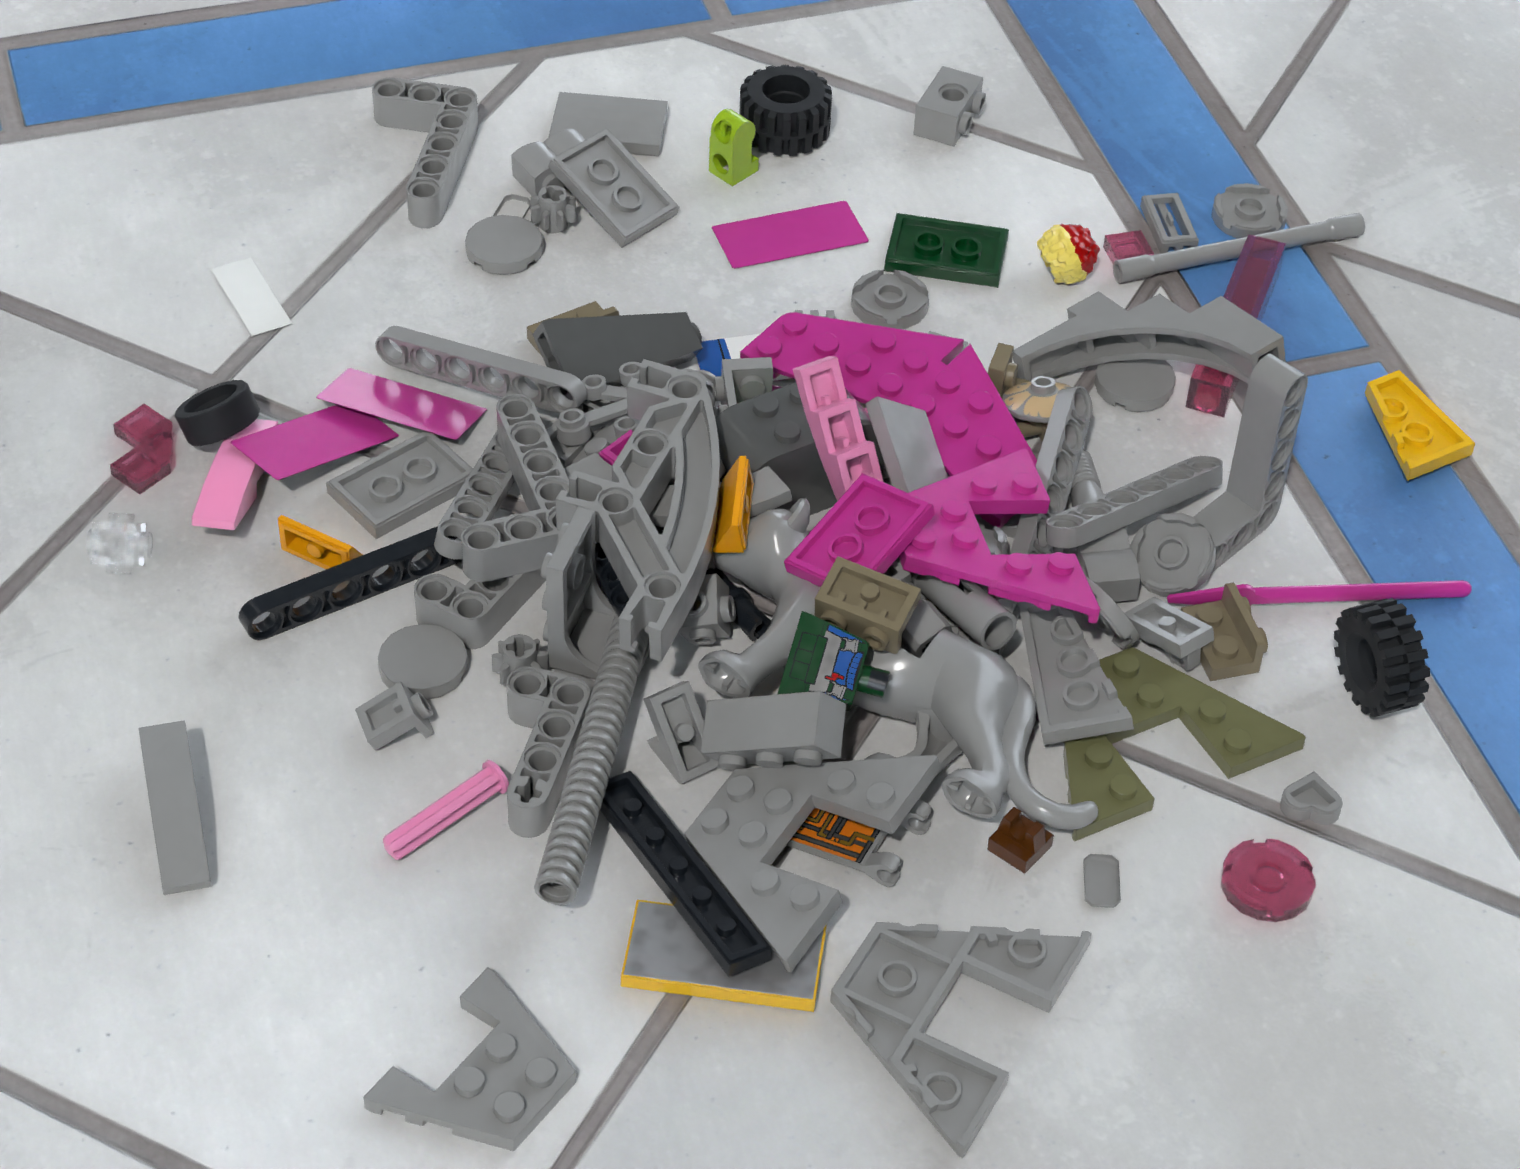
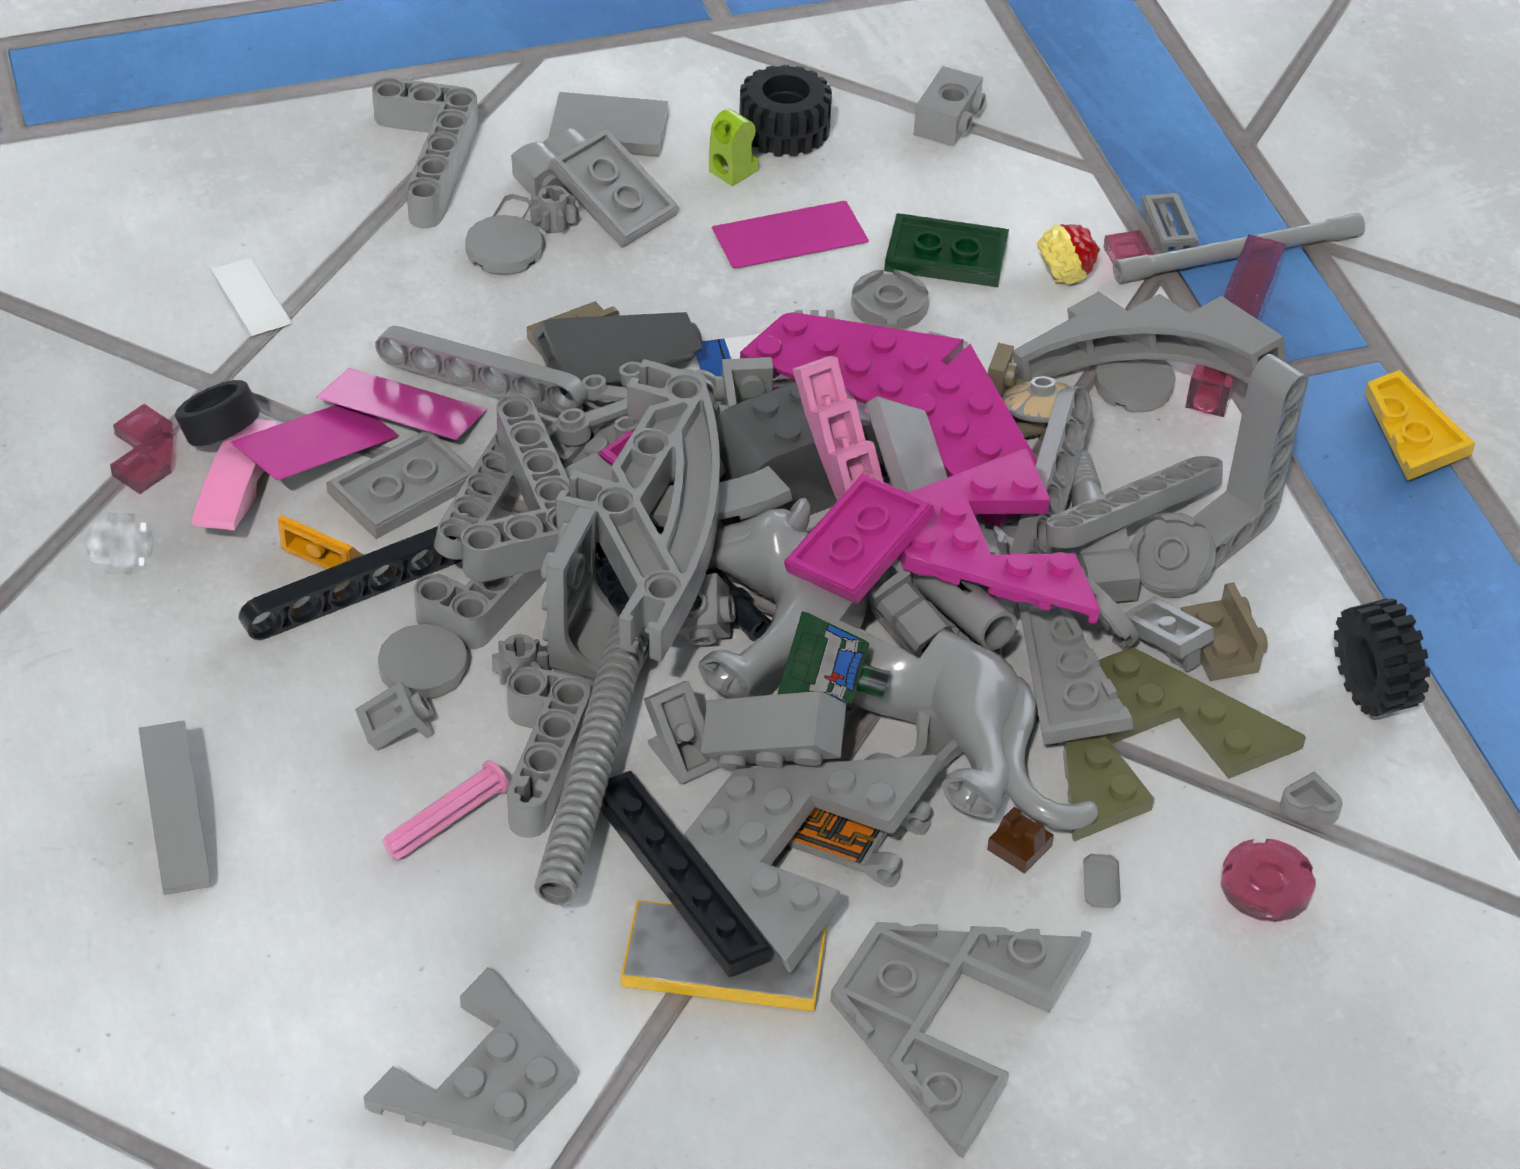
(734, 508): light orange slope -> none
(867, 604): dark tan bracket -> none
(1248, 210): light grey tile -> none
(1331, 593): dark pink piece -> none

